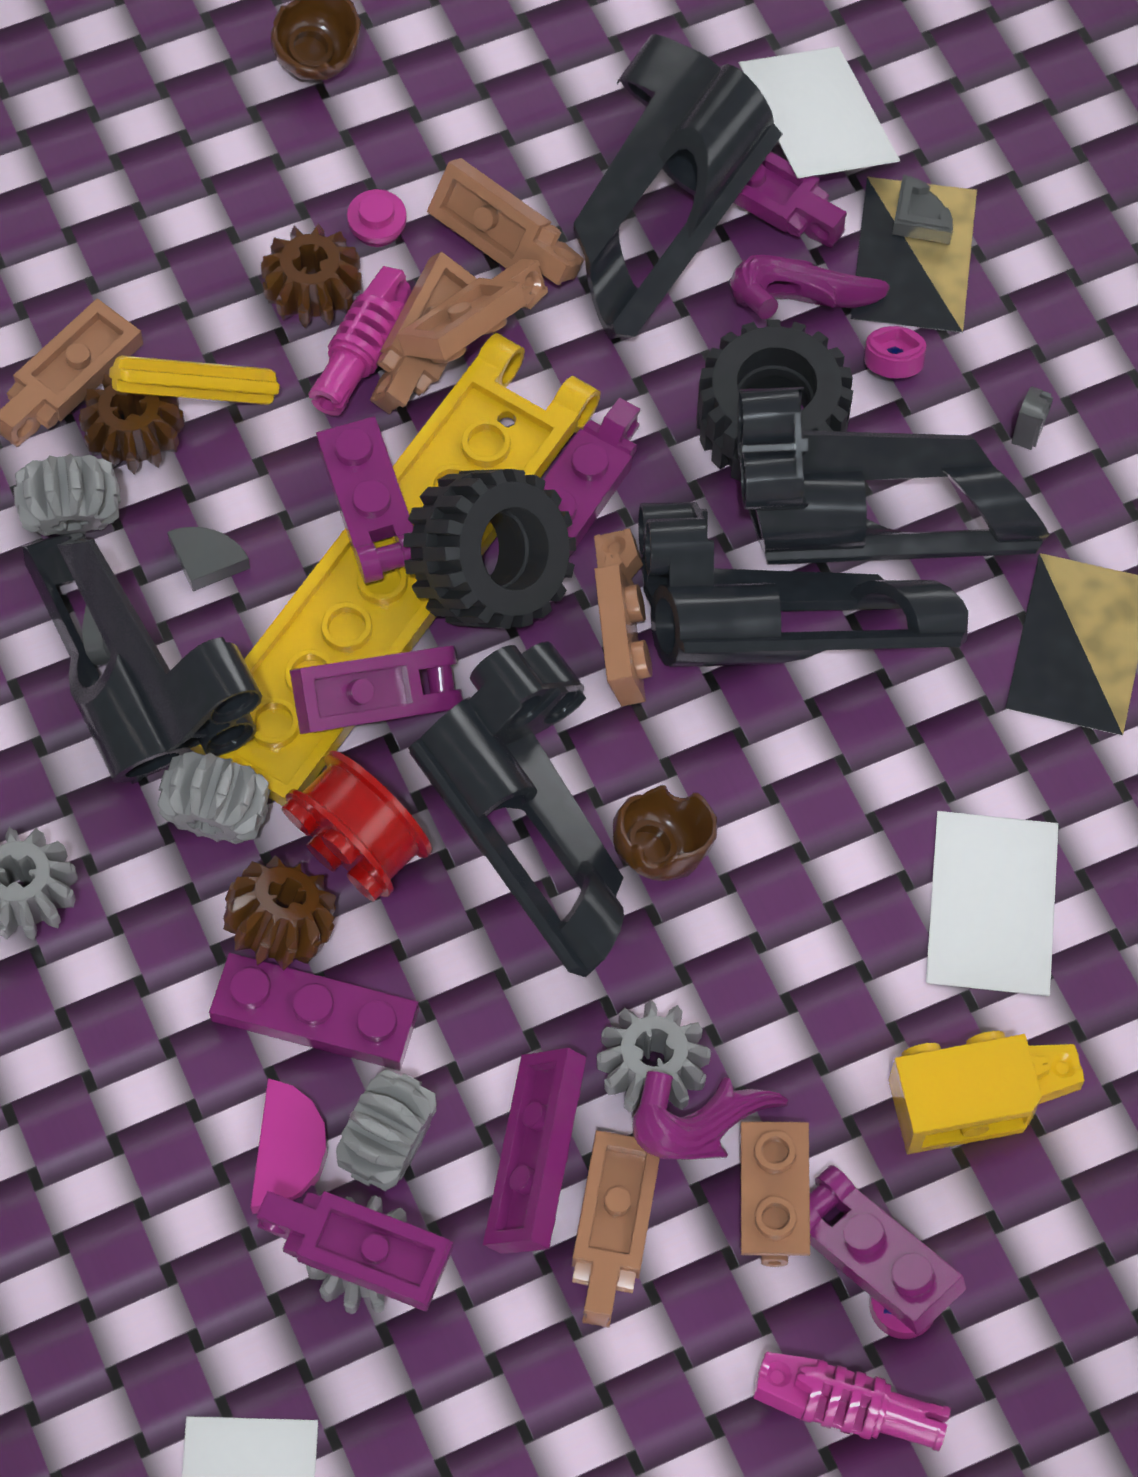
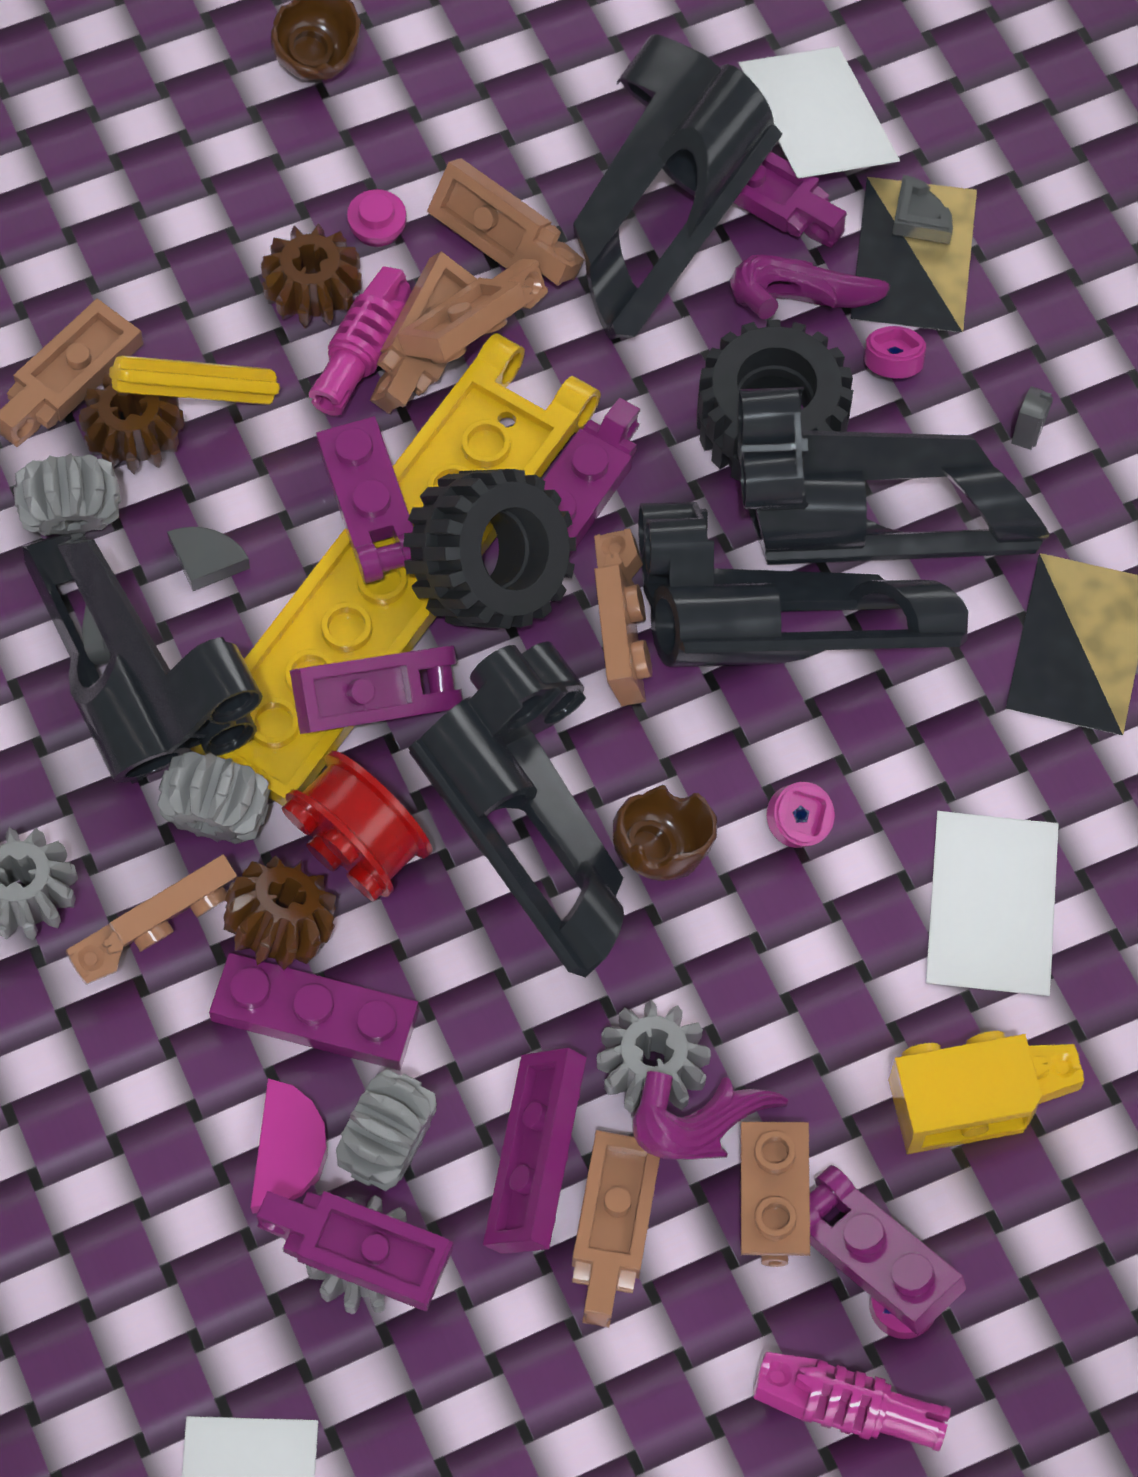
(148, 922): none -> nougat hinge
(800, 814): none -> dark pink tile

